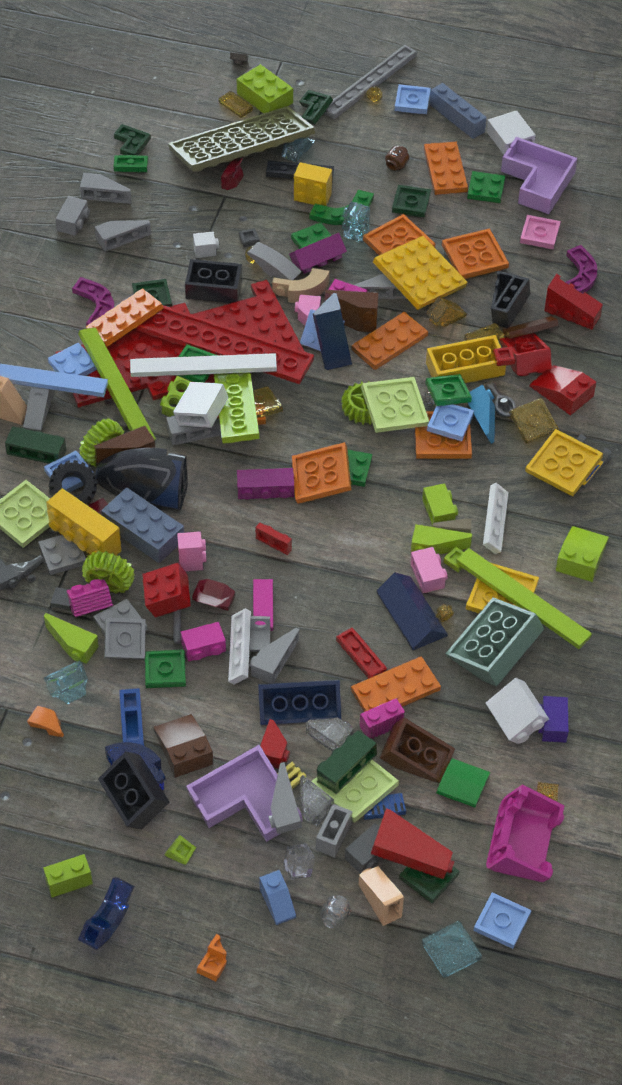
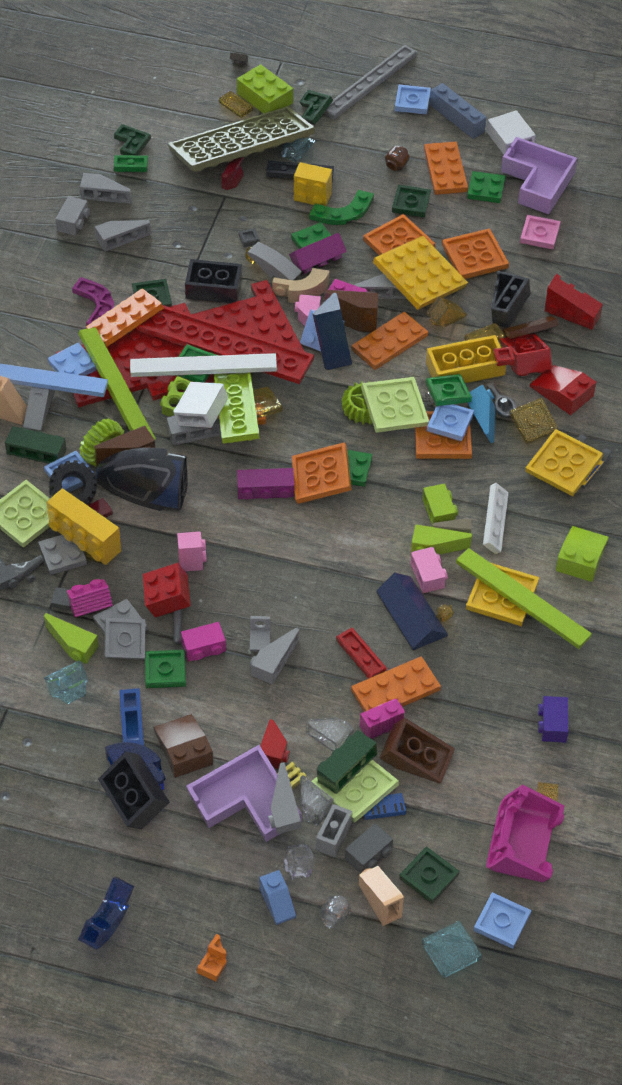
(46, 719): orange slope -> none
(68, 875): lime brick -> none
(111, 568): lime gear -> none
(143, 524): sand blue brick -> none
(180, 850): lime slope -> none
(205, 244): white brick -> none
(214, 594): dark red slope -> none
(239, 646): white plate -> none
(263, 600): dark pink tile -> none
(273, 538): red plate -> none
(299, 701): dark blue slope -> none
(356, 221): clear light blue brick -> none
(374, 94): clear yellow plate -> none
(409, 846): red slope -> none
(450, 559): lime plate -> none
(463, 782): green slope -> none
(495, 640): sand green slope -> none
(517, 711): white brick -> none
(586, 266): magenta plate -> none

